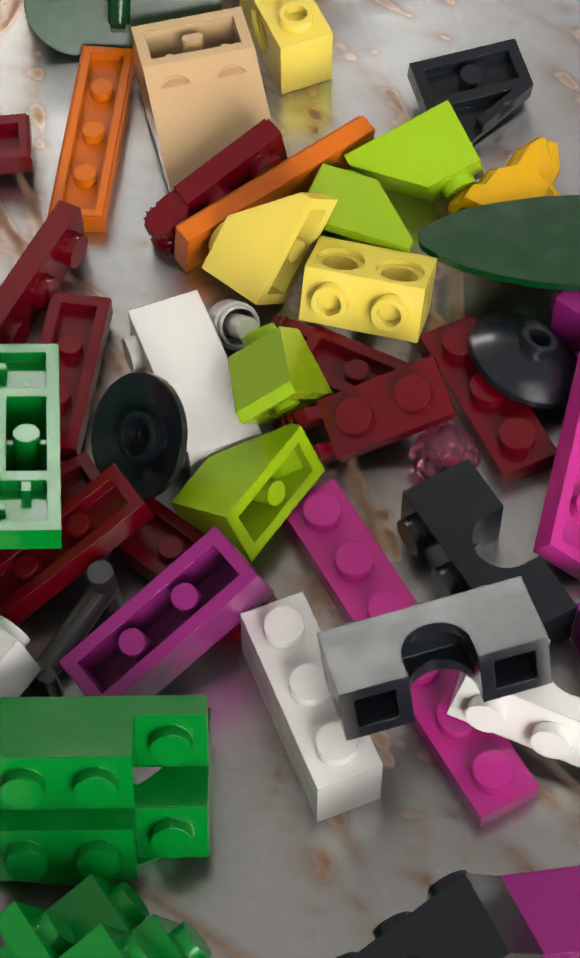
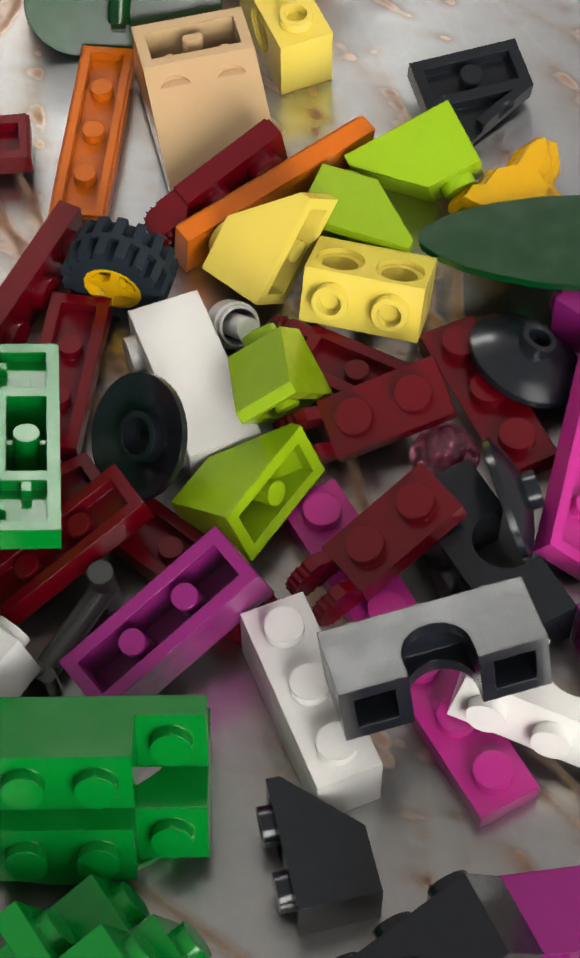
(119, 264): none -> black wheel
(323, 857): none -> black slope
(378, 544): none -> dark red hinge
(517, 494): none -> black dish

